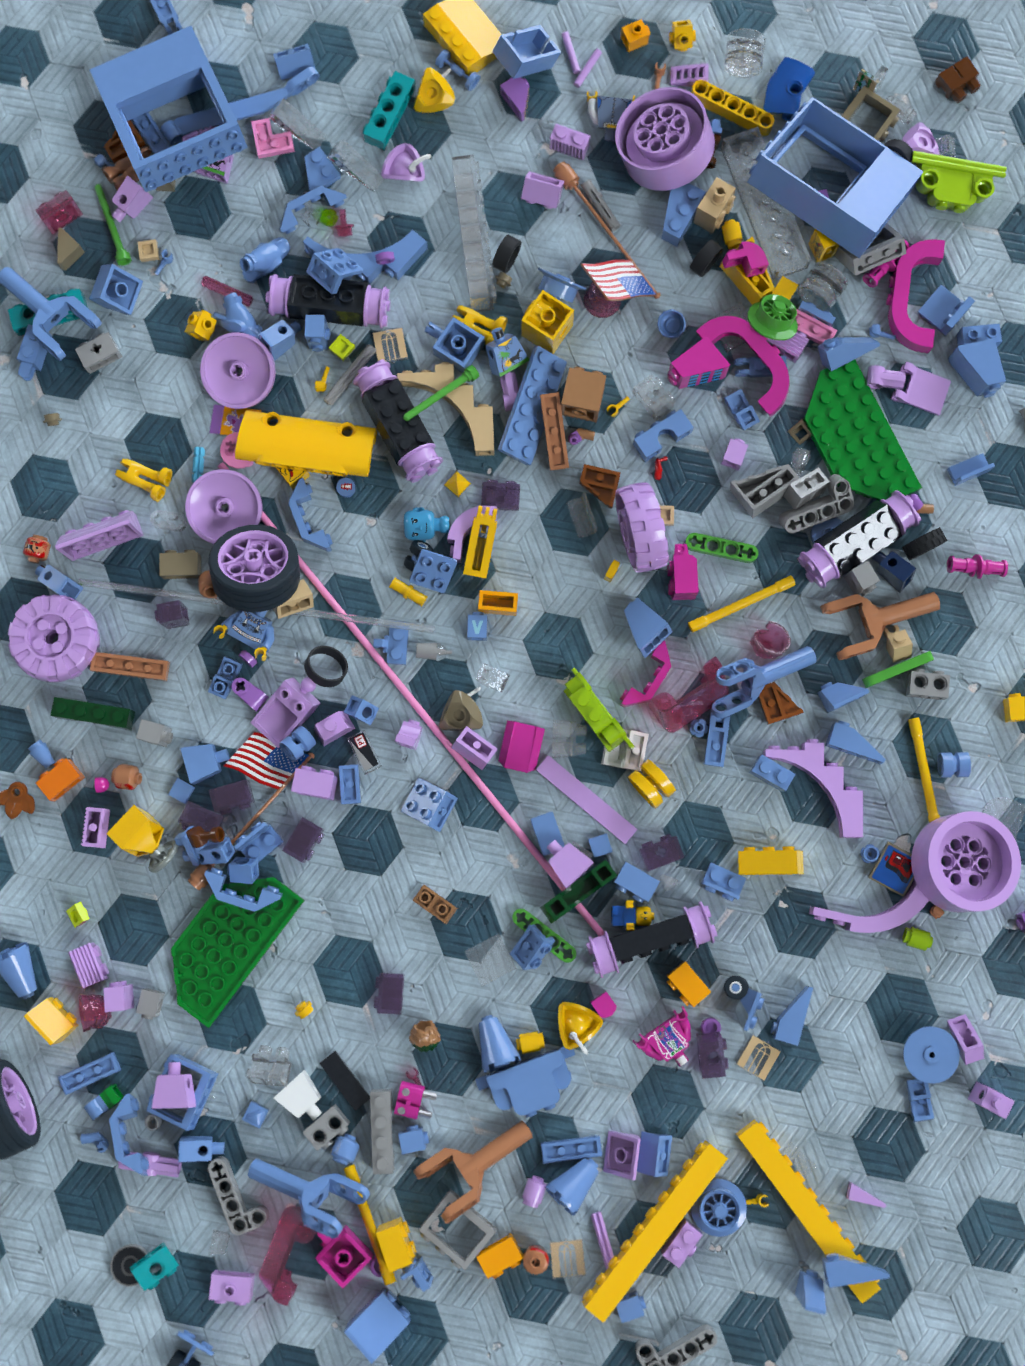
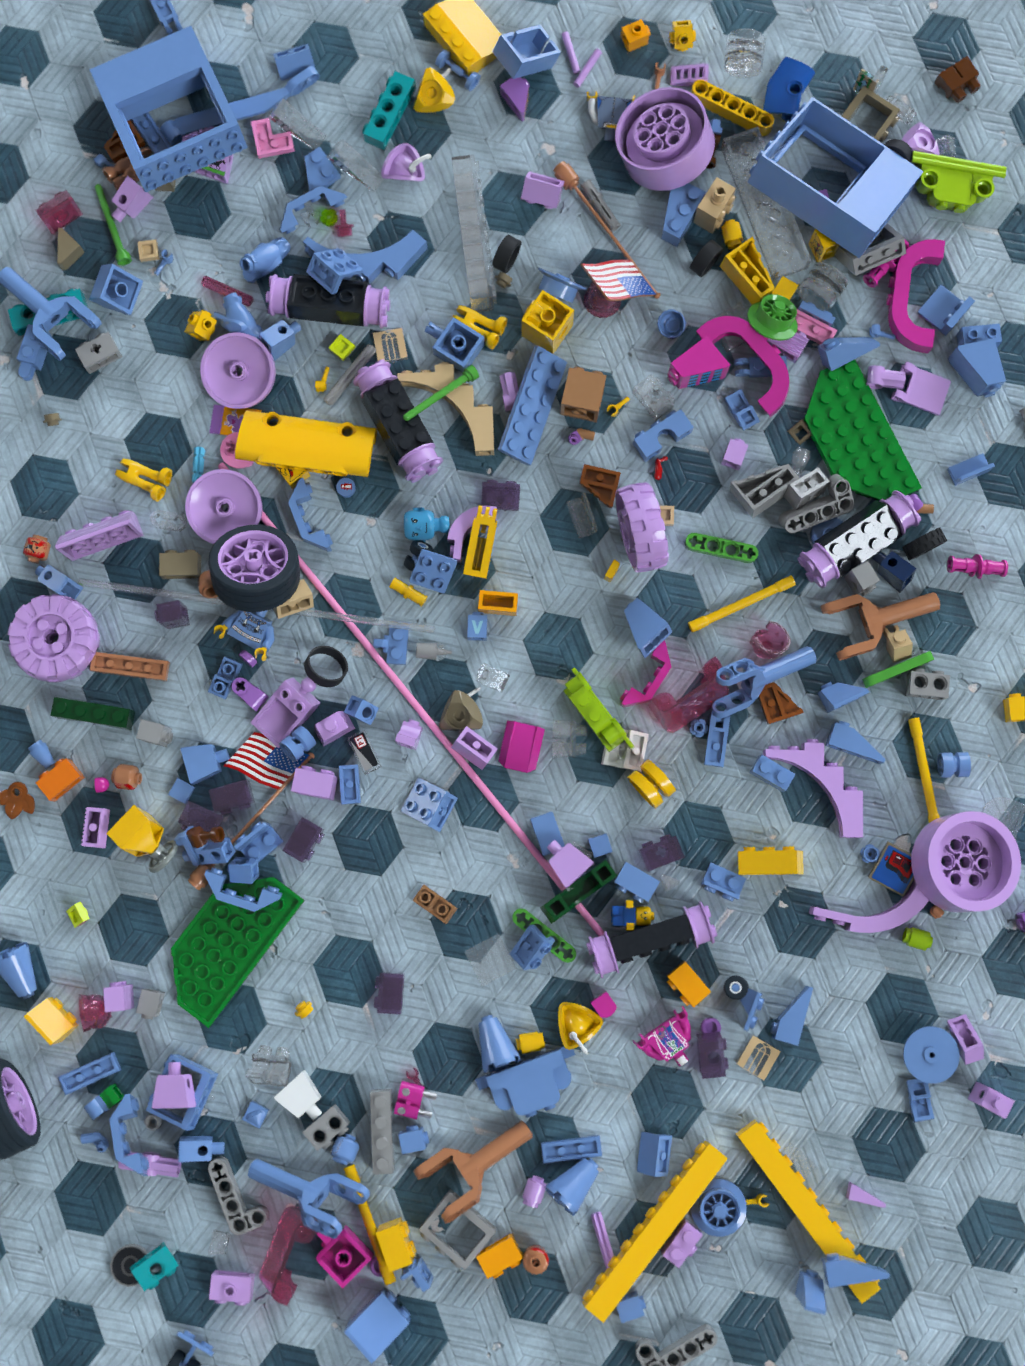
(88, 965): lavender brick -> none
(317, 332): medium blue brick -> none
(345, 1080): black tile -> none
(384, 258): medium lavender tile -> none
(424, 1036): medium nougat piece -> none
(457, 484): yellow slope -> none
(505, 353): medium blue torso -> none
(554, 431): nougat gear -> none
(567, 1259): clear piece -> none
(569, 141): lavender brick -> none
(586, 799): lavender tile -> none
(622, 1154): lavender slope -> none
(683, 574): dark pink hinge -> none
(750, 256): dark pink brick -> none

